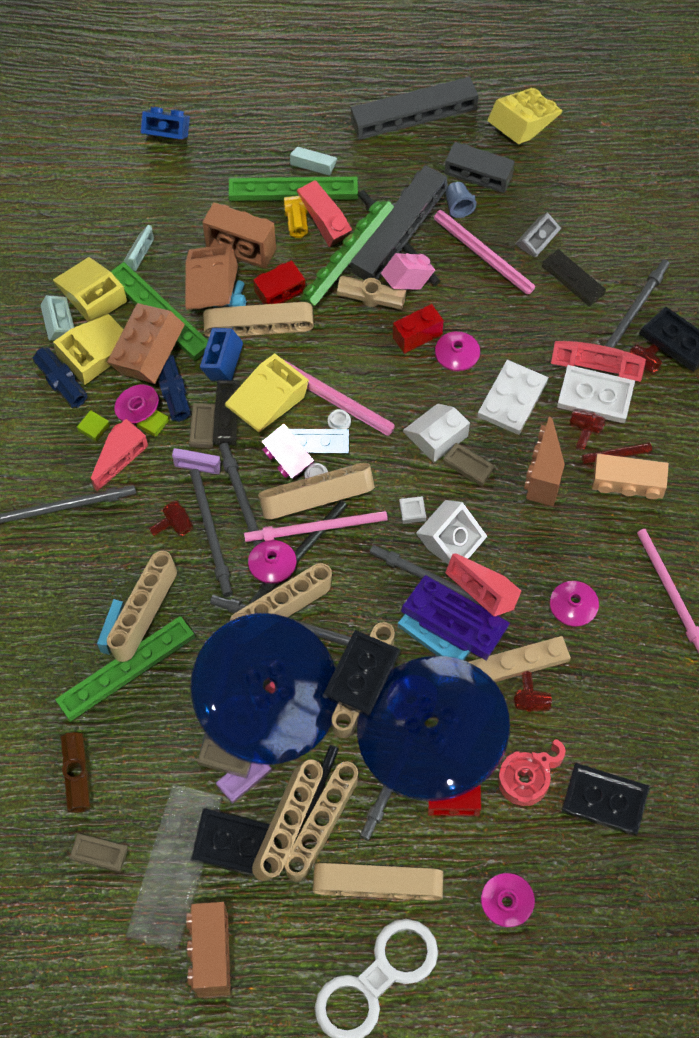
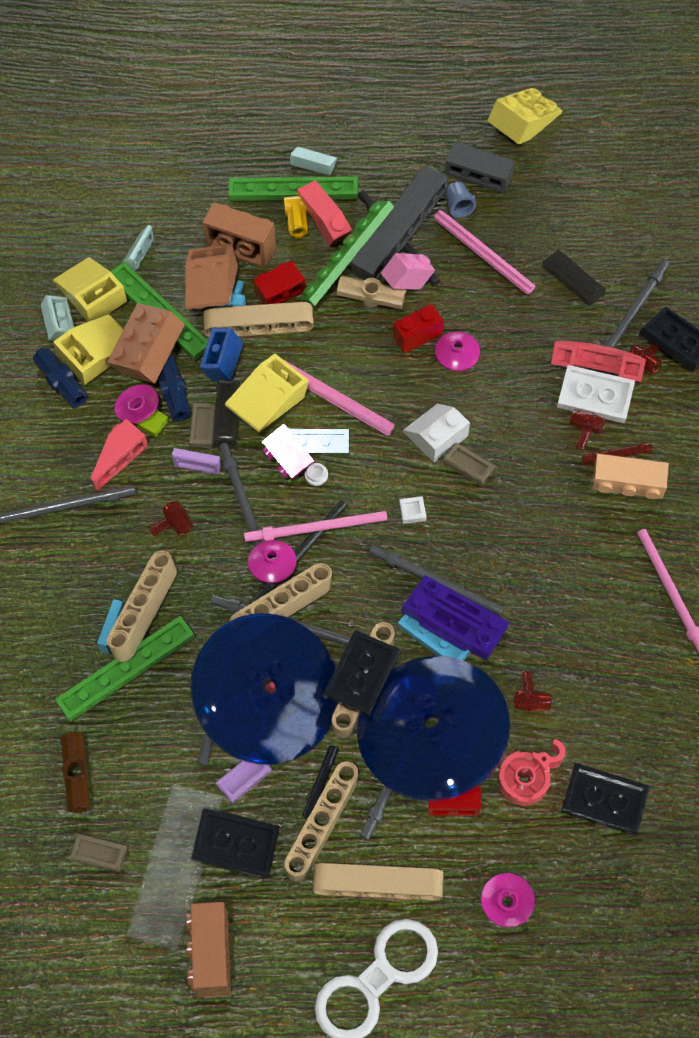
(93, 425): lime tile -> none
(164, 123): blue brick -> none
(215, 758): dark tan tile -> none
(221, 571): dark grey bar -> none
(278, 826): tan beam -> none
(316, 490): tan beam -> none
(339, 419): white plate -> none
(414, 108): dark grey brick -> none
(451, 531): white slope -> none
(486, 586): coral slope -> none
(512, 397): white plate -> none
(526, 658): tan plate -> none
(538, 235): light grey slope -> none
(546, 467): nougat slope -> none
(574, 613): dark pink dish -> none

